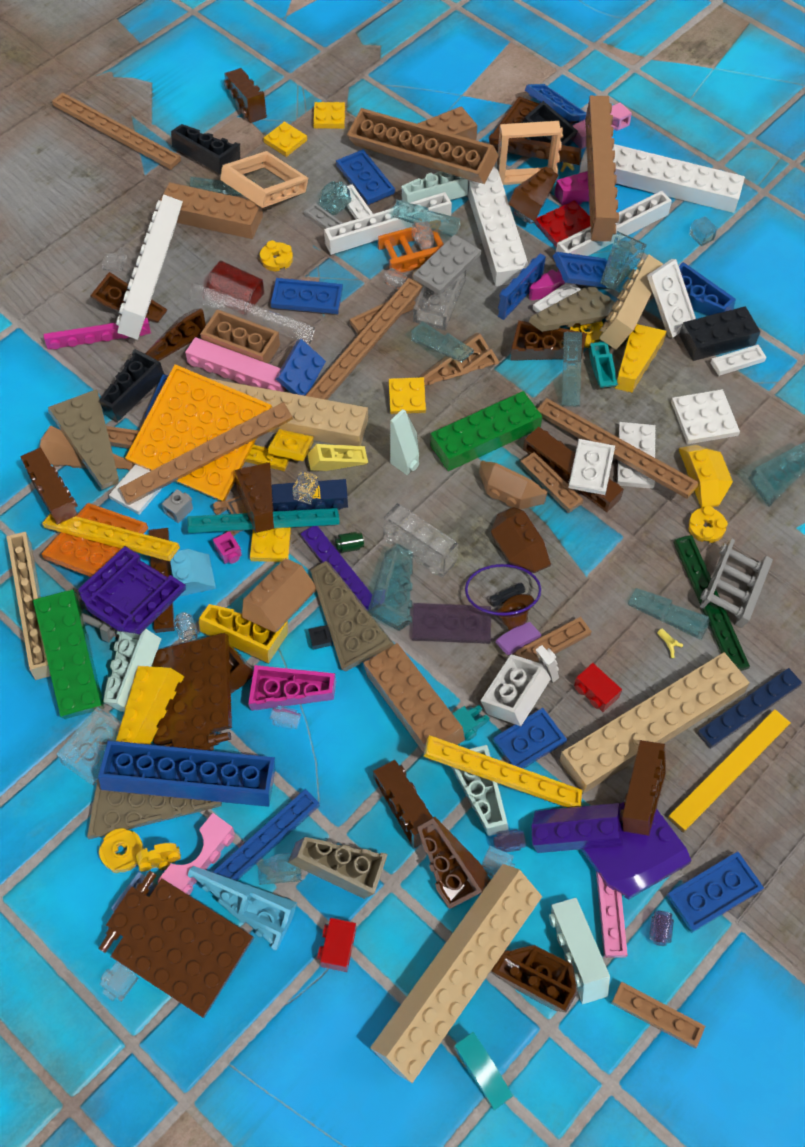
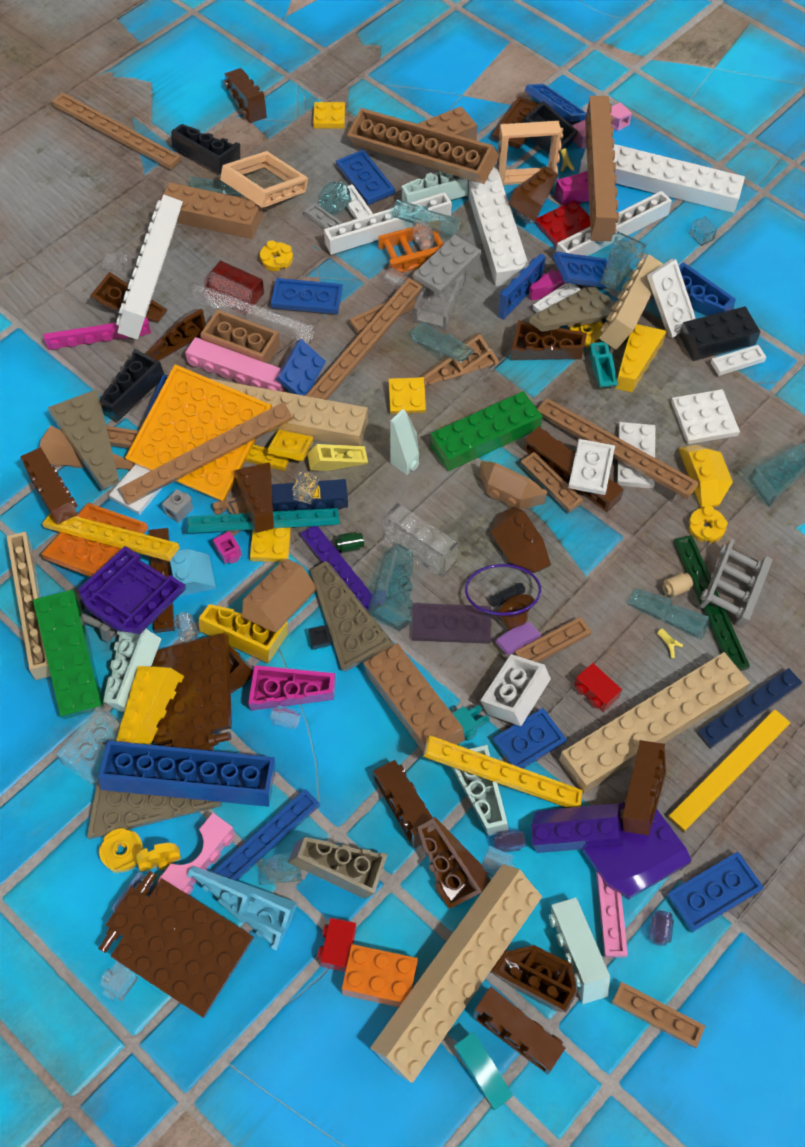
(285, 139): yellow plate -> none
(379, 975): none -> orange brick
(518, 1031): none -> reddish brown wedge
(538, 149): reddish brown plate -> none
(548, 658): white plate -> none
(571, 368): clear light blue slope -> none
(677, 584): none -> tan brick

